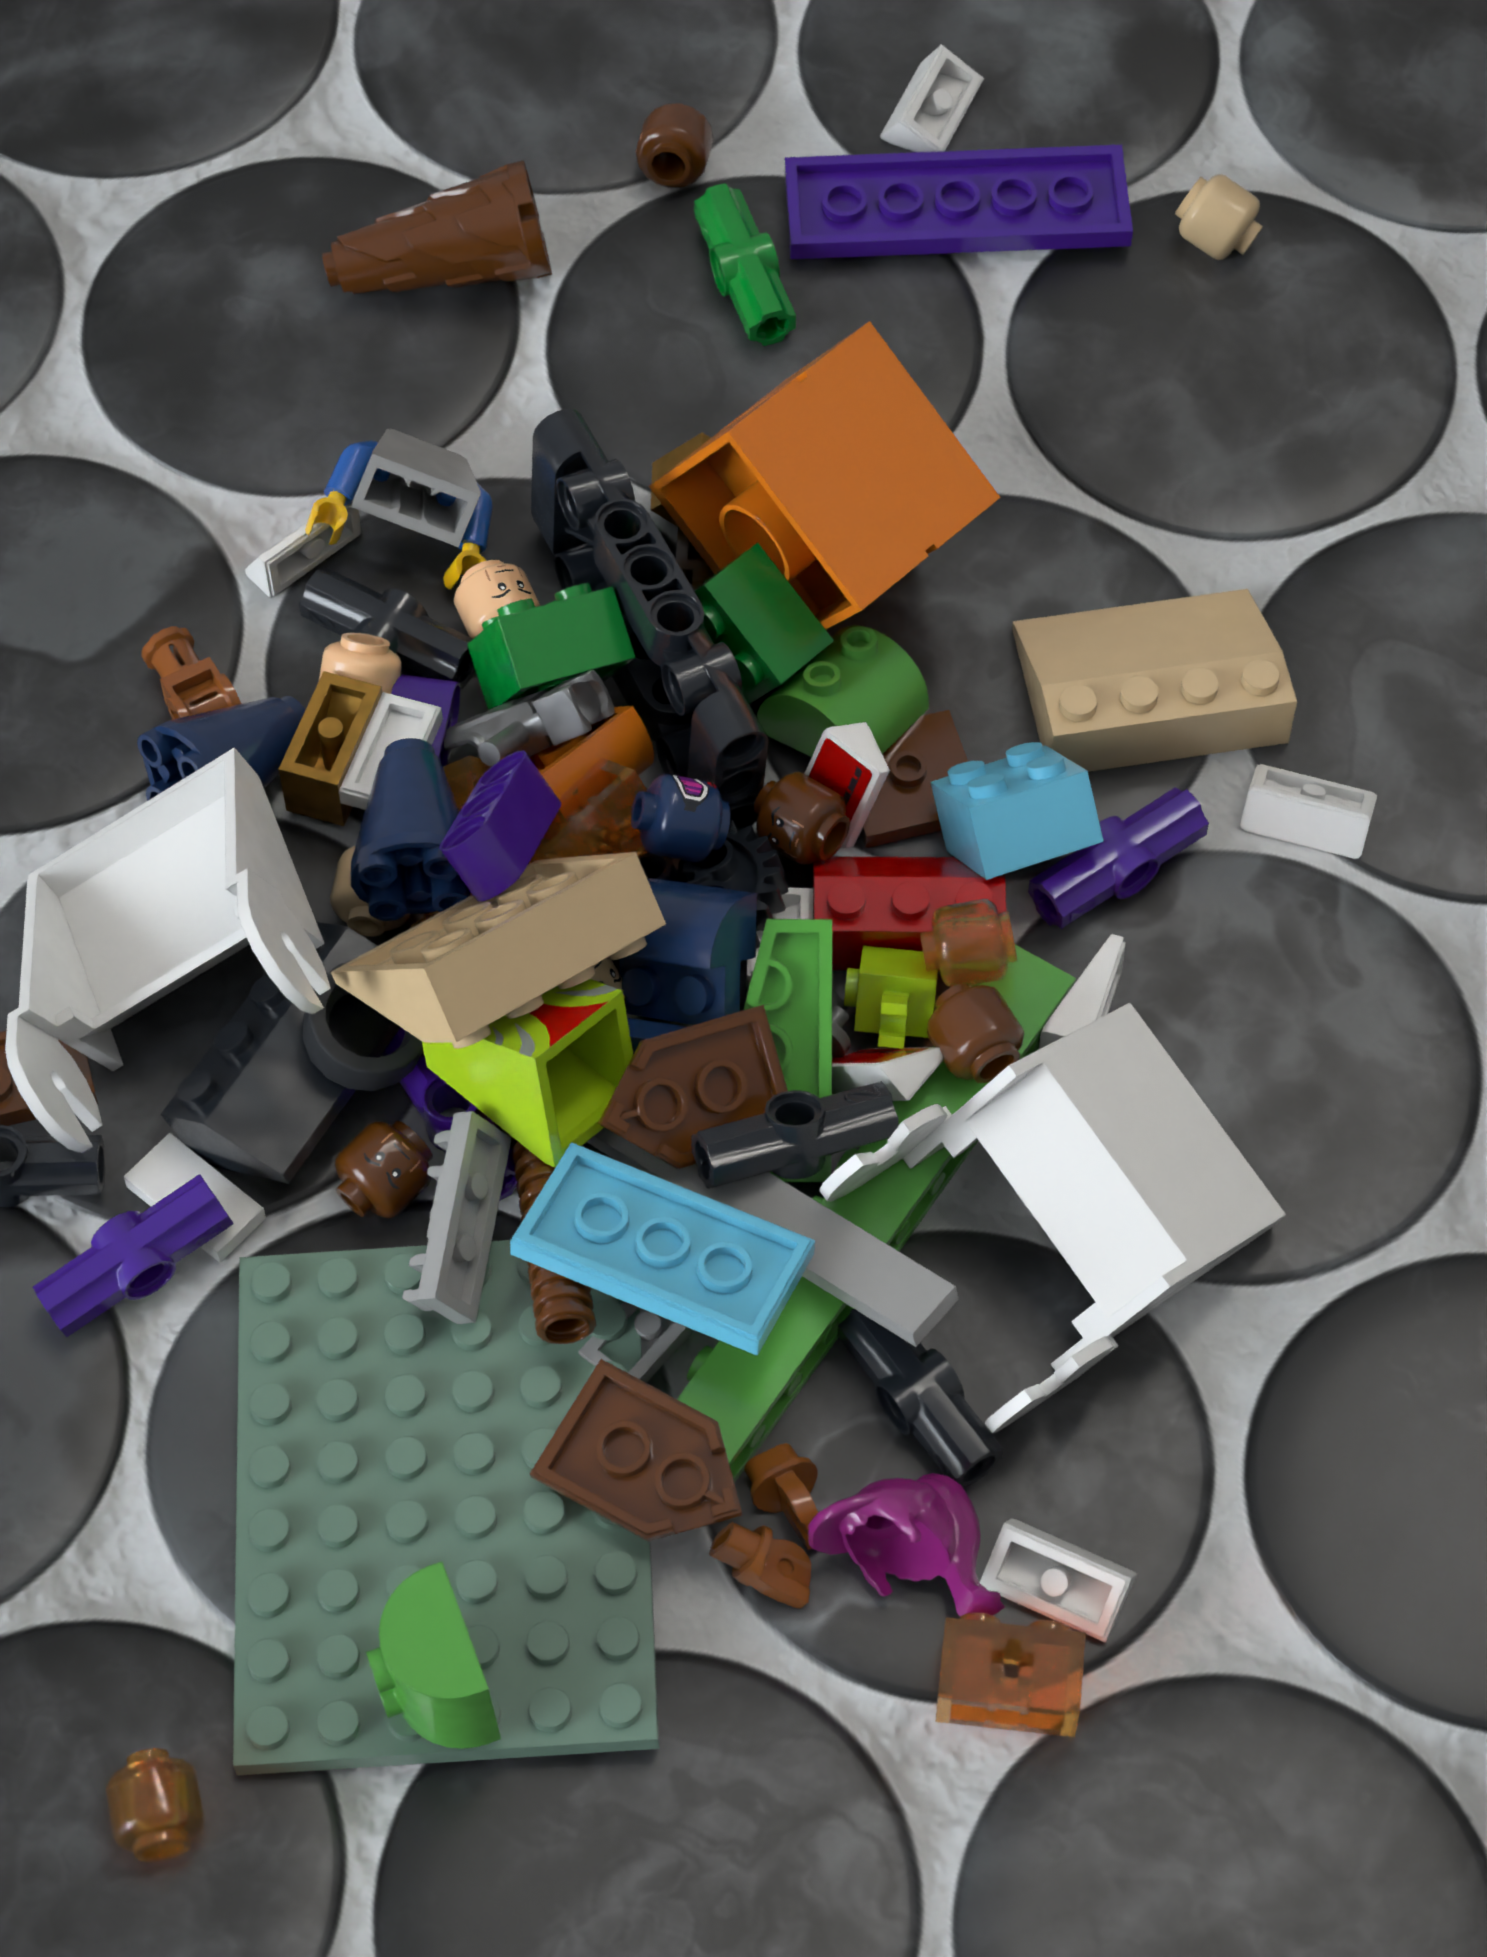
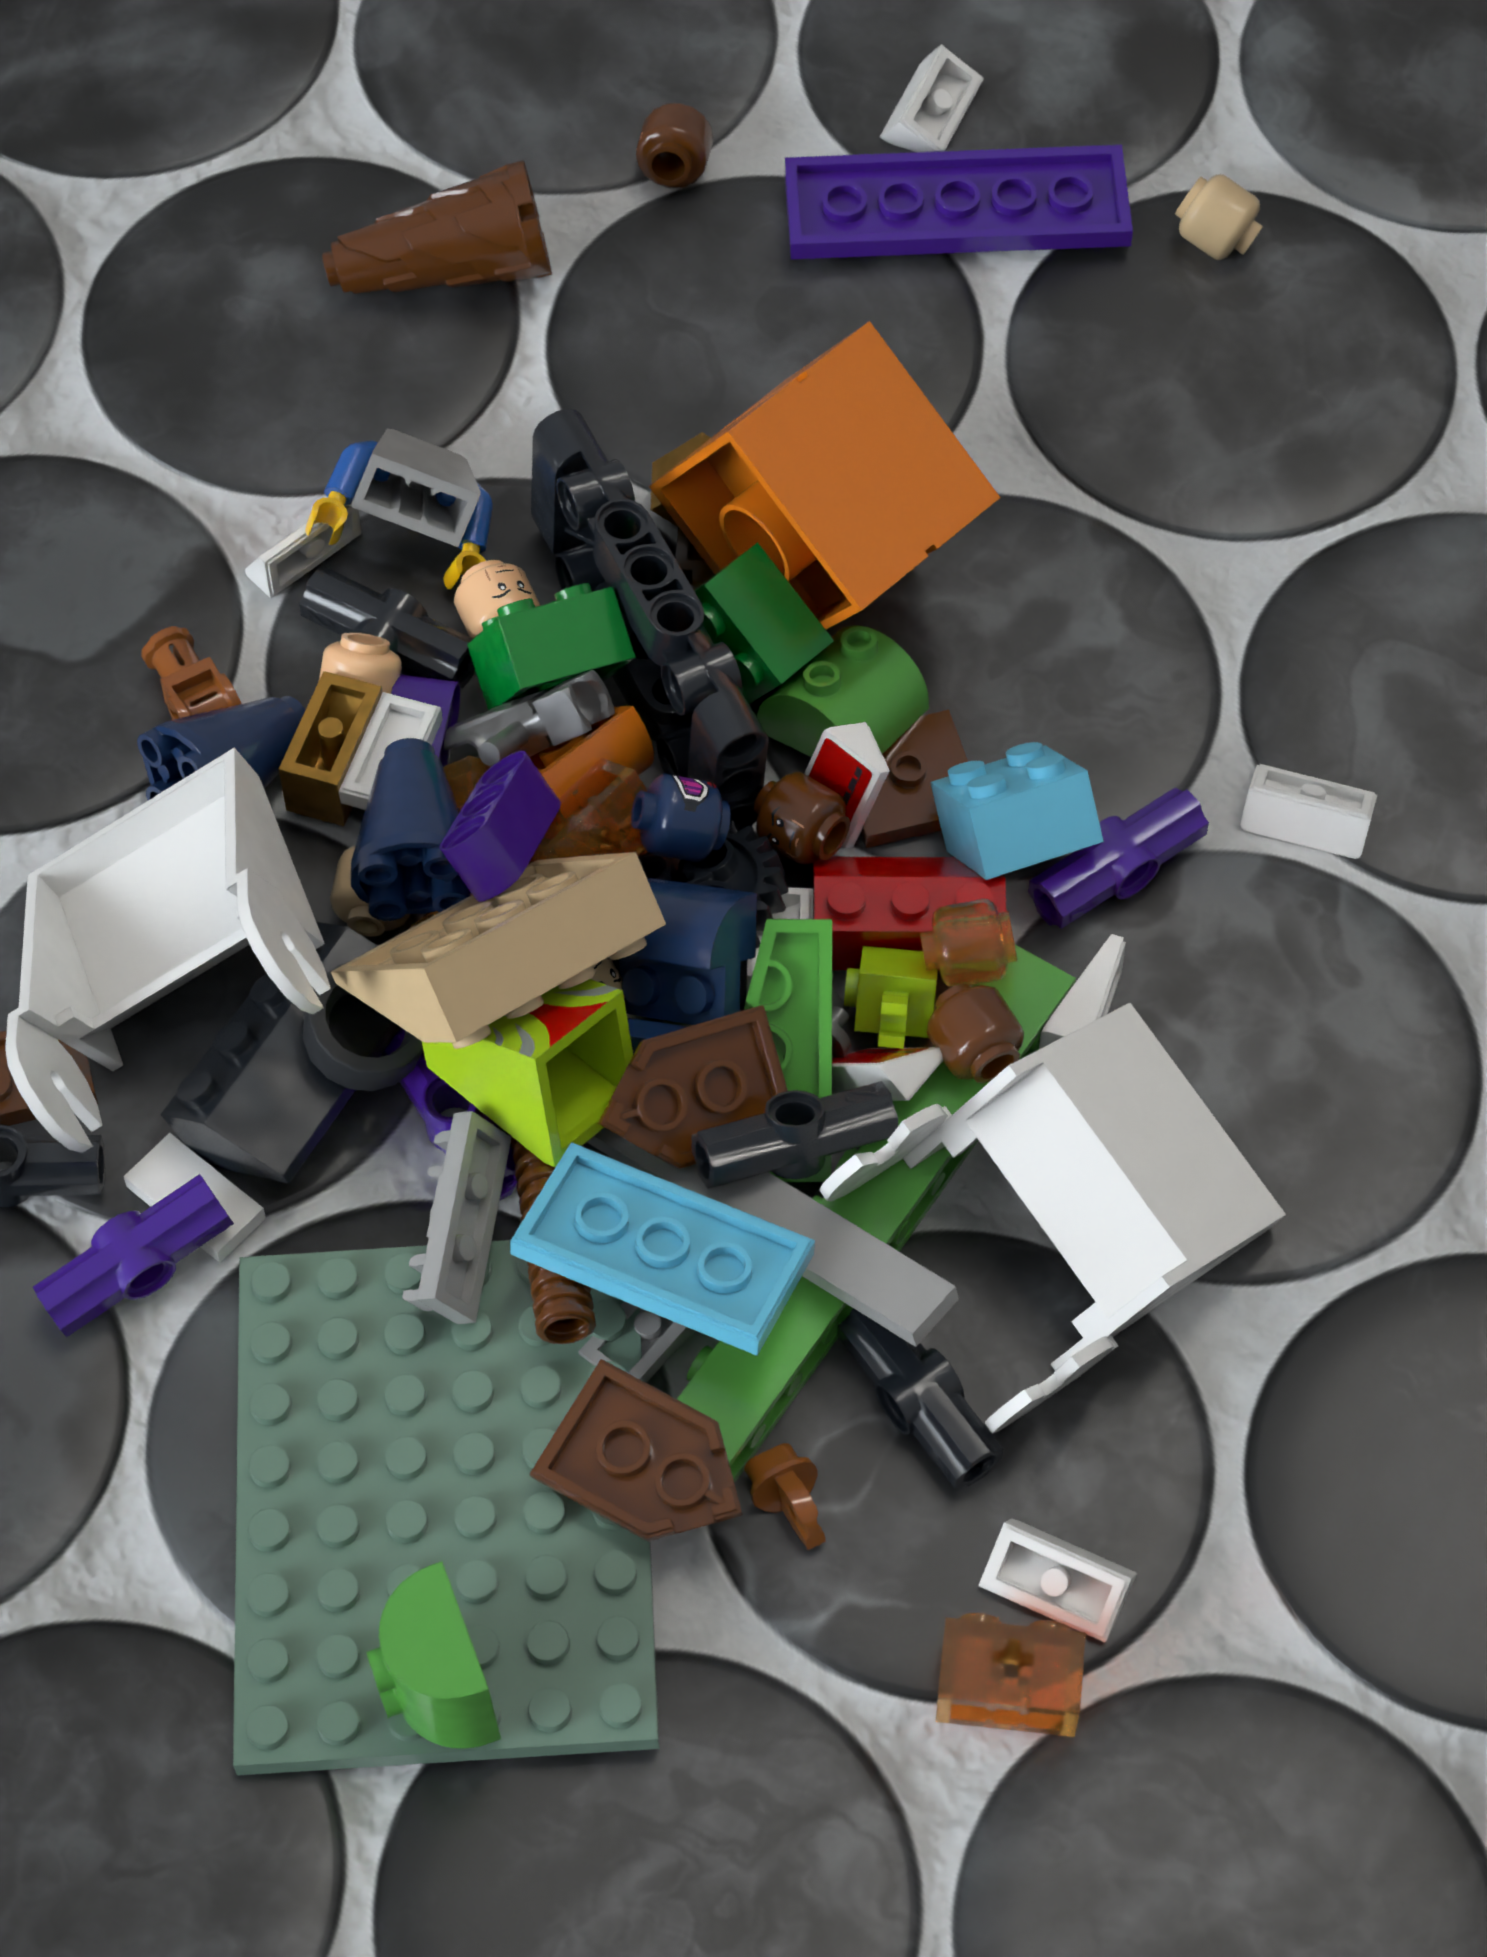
(155, 1805): clear orange head -> none
(383, 1169): reddish brown head -> none
(744, 264): green piece -> none
(765, 1563): dark orange piece -> none
(909, 1532): magenta piece -> none
(1156, 680): tan slope -> none

